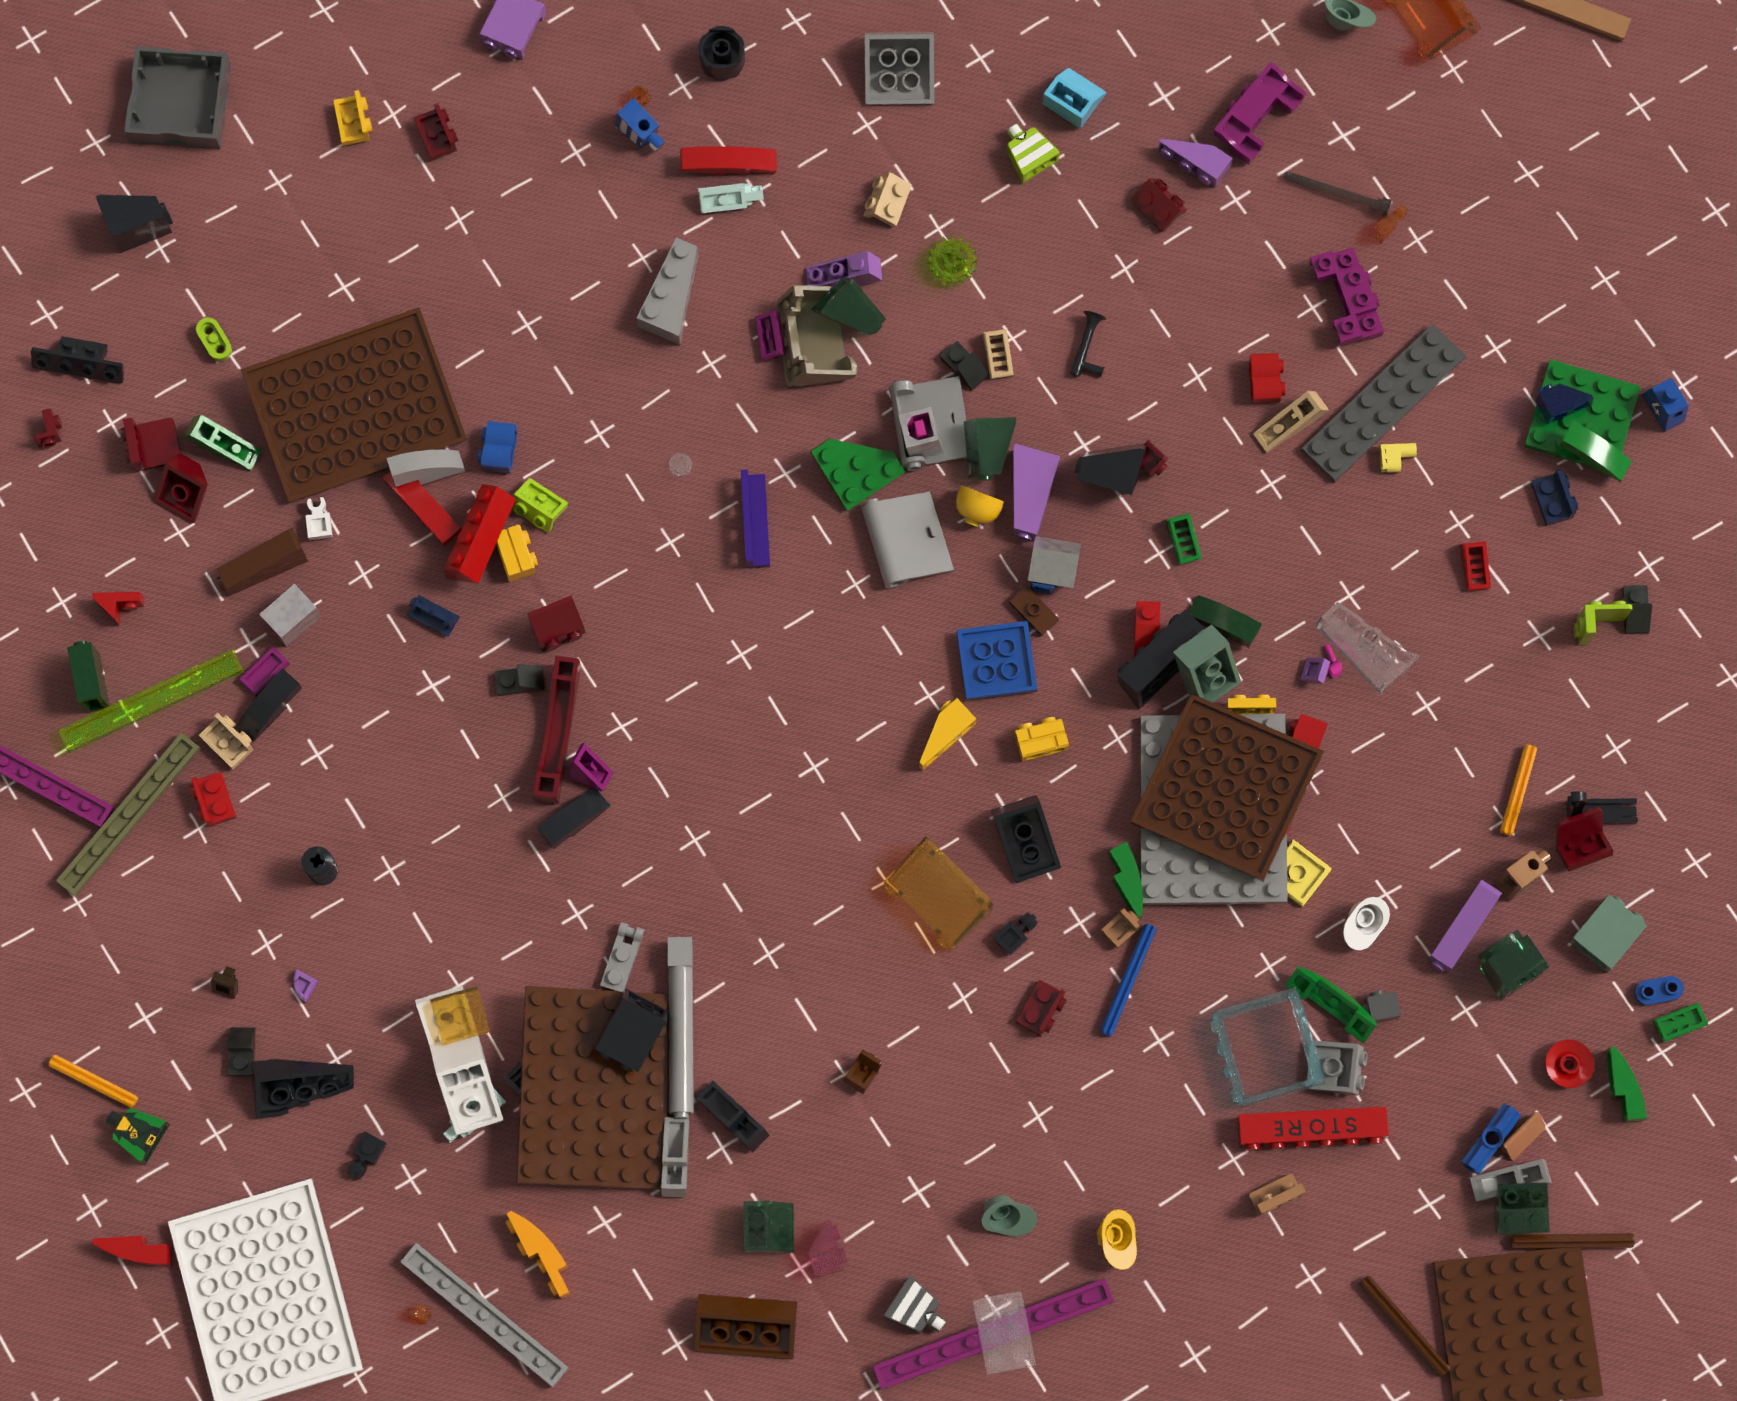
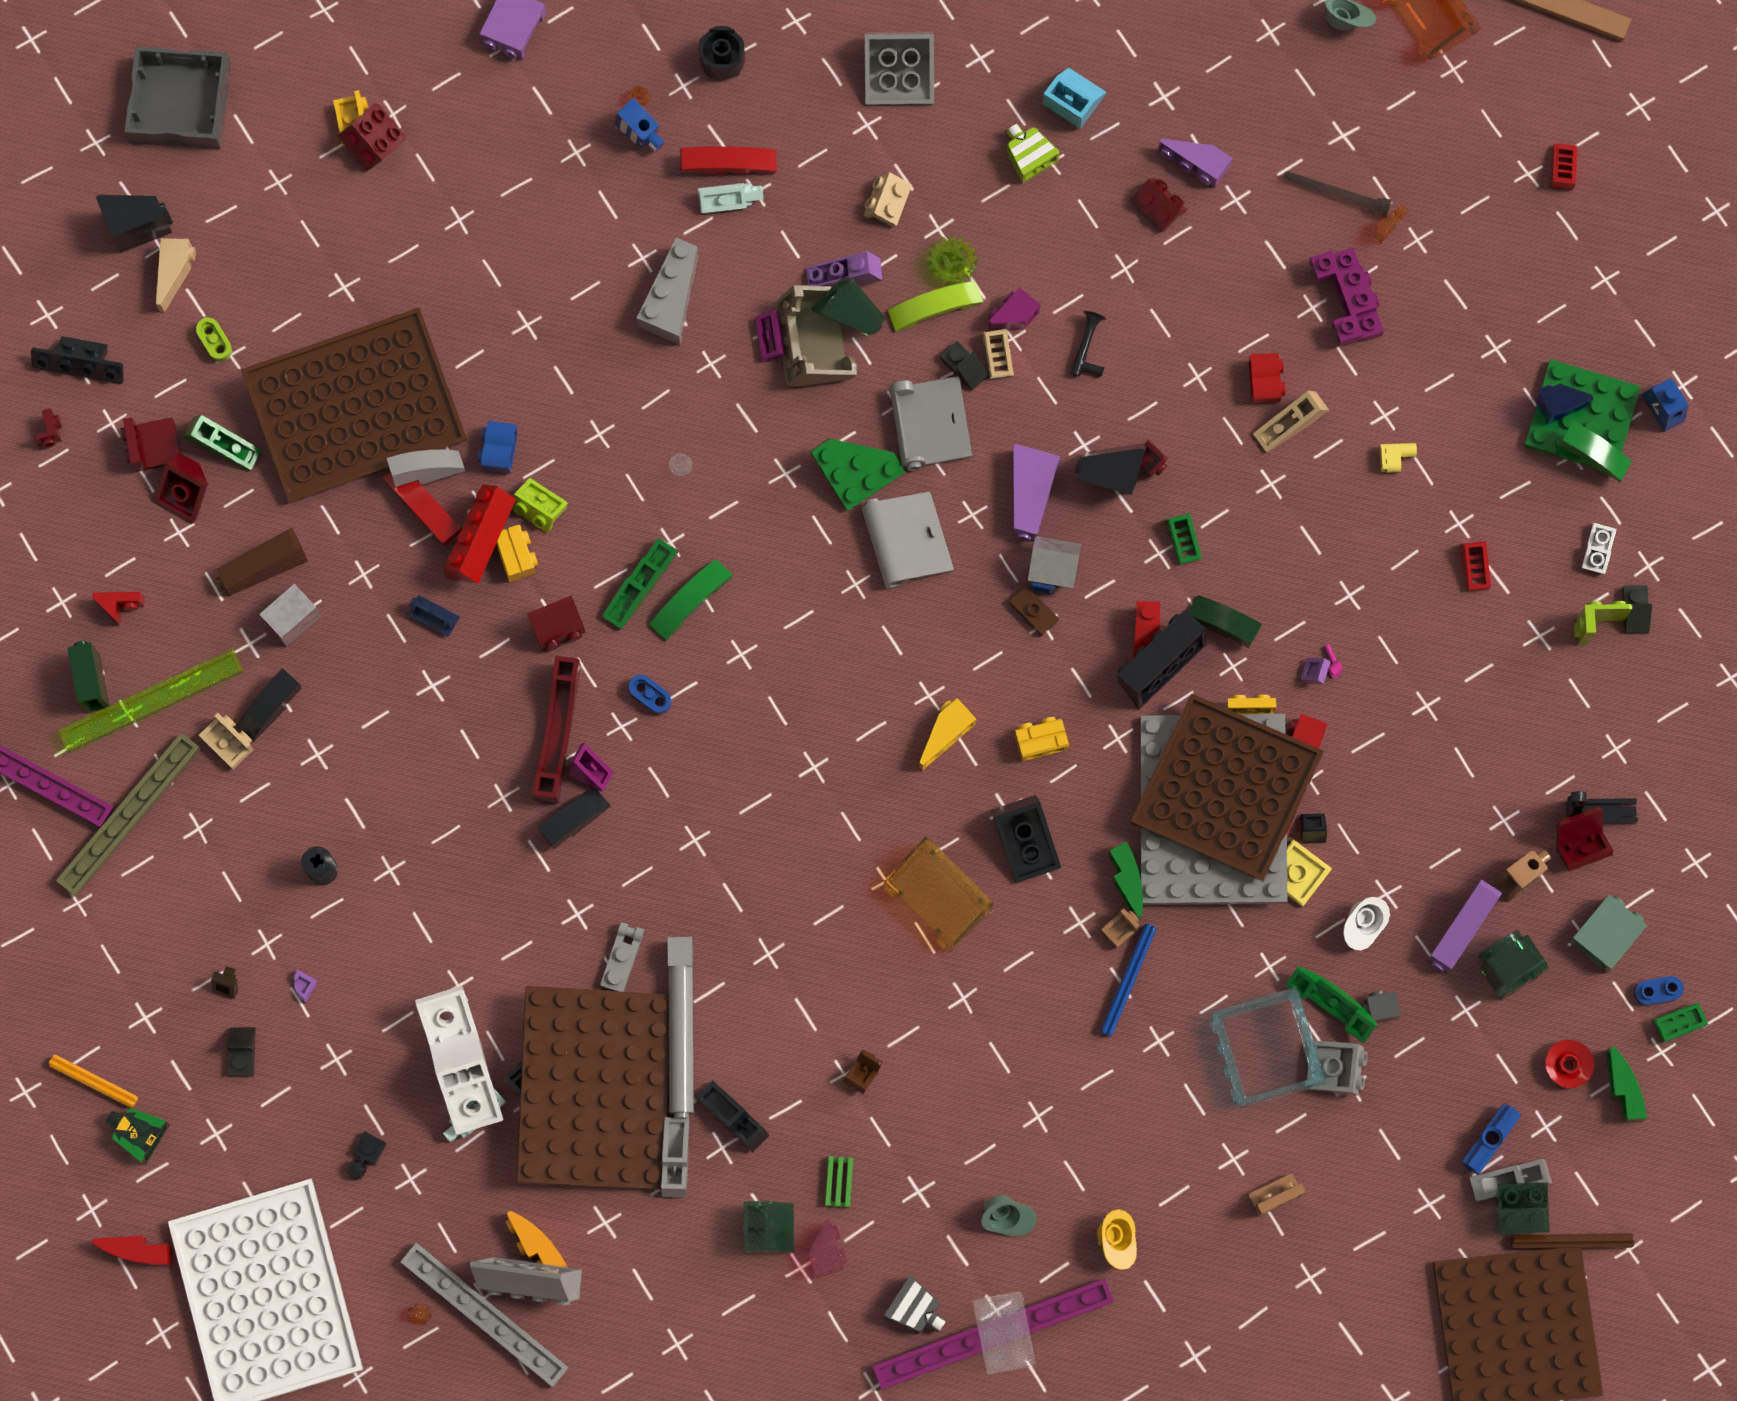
(173, 268): none -> tan slope
(213, 799): red bracket -> none
(263, 671): magenta tile -> none
(292, 1083): black wedge -> none
(318, 523): white plate -> none
(372, 136): none -> dark red bracket
(435, 132): dark red bracket -> none
(460, 1015): clear yellow tile -> none
(520, 680): pearl dark grey slope -> none
(527, 1279): none -> light grey slope
(631, 1030): black slope -> none
(640, 583): none -> green slope
(650, 695): none -> blue plate
(690, 598): none -> green slope
(745, 1326): reddish brown slope -> none
(755, 520): dark purple fence -> none
(840, 1160): none -> bright green tile
(921, 433): flat silver piece -> none
(933, 304): none -> lime slope
(977, 506): yellow cylinder -> none
(987, 445): clear green slope -> none
(996, 660): blue plate -> none
(1011, 937): black plate -> none
(1016, 312): none -> magenta slope
(1041, 1007): dark red bracket -> none
(1207, 665): sand green brick -> none
(1255, 103): magenta bracket -> none
(1312, 1127): red brick -> none
(1313, 828): none -> black slope
(1365, 647): clear wedge -> none
(1383, 403): dark grey plate -> none
(1404, 1326): reddish brown axle -> none
(1518, 790): light orange axle -> none
(1523, 1136): nougat slope -> none
(1554, 498): dark blue bracket -> none
(1562, 182): none -> red slope
(1598, 548): none -> white slope

